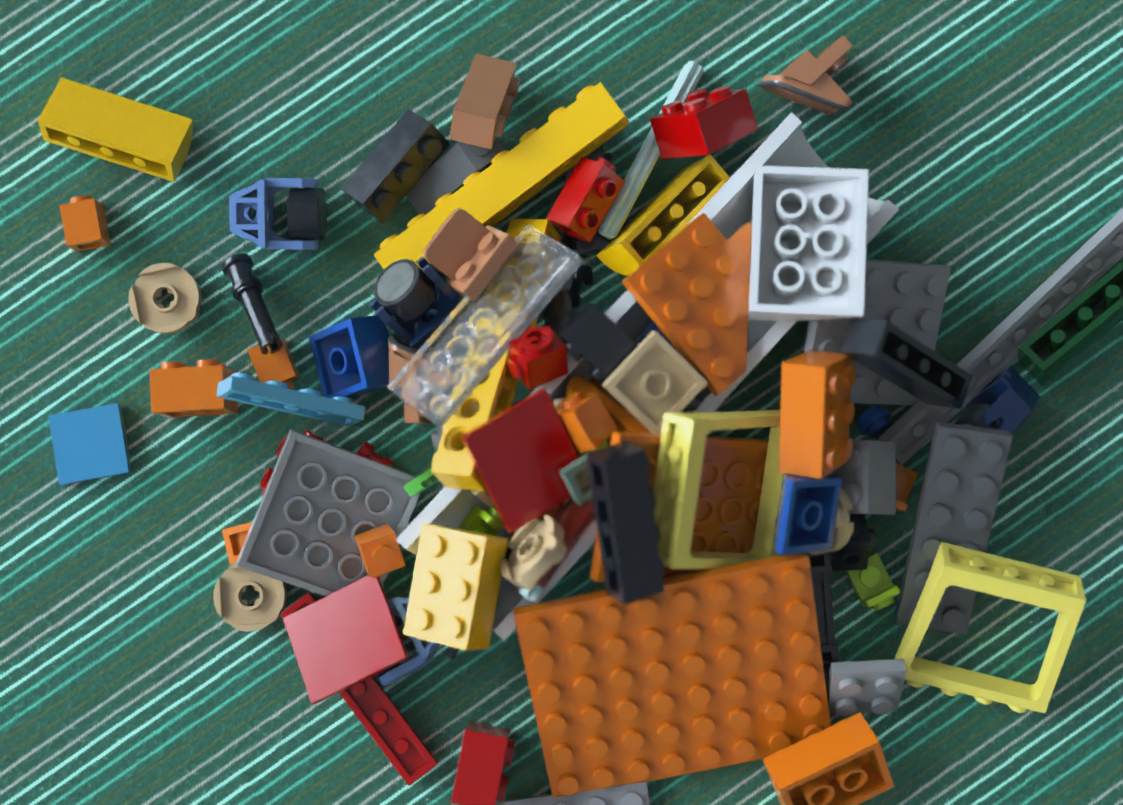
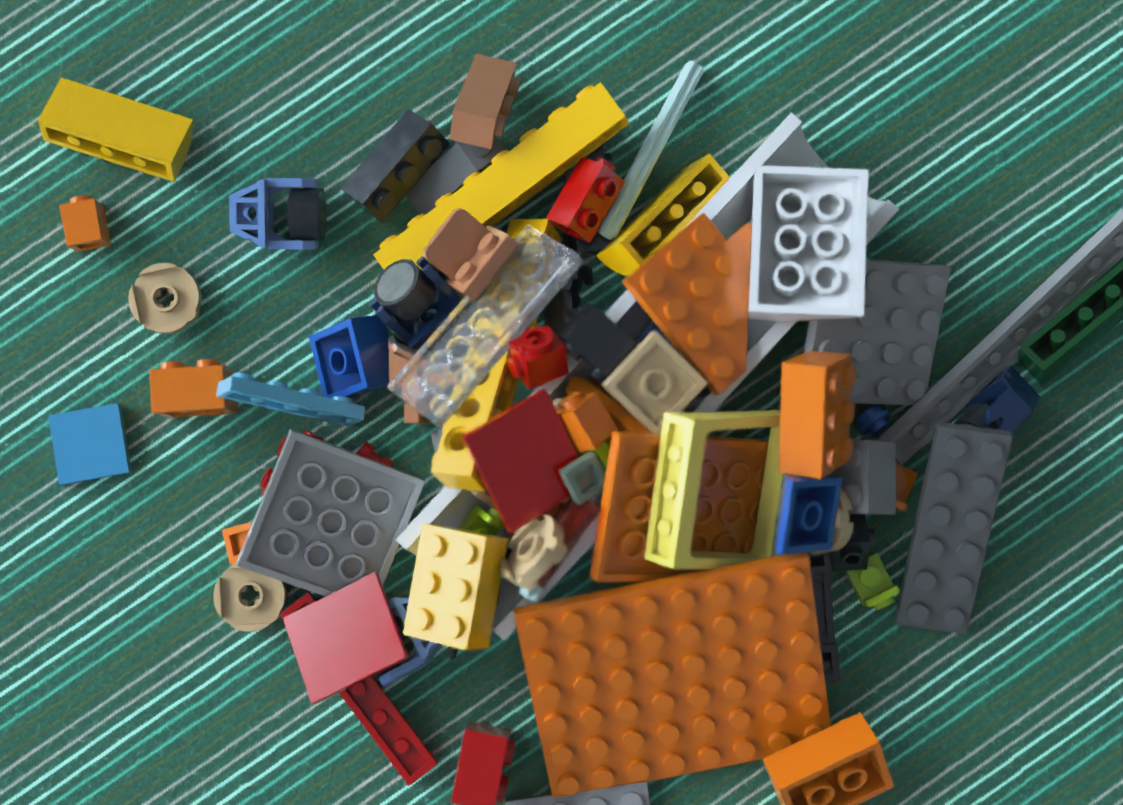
(248, 291): black pin -> none
(275, 366): orange brick -> none
(379, 550): orange brick -> none
(421, 483): bright green tile -> none
(626, 521): black brick -> none
(703, 122): red brick -> none
(809, 80): nougat piece -> none
(865, 686): light grey plate -> none
(906, 362): black brick -> none
(1004, 579): light yellow windscreen -> none

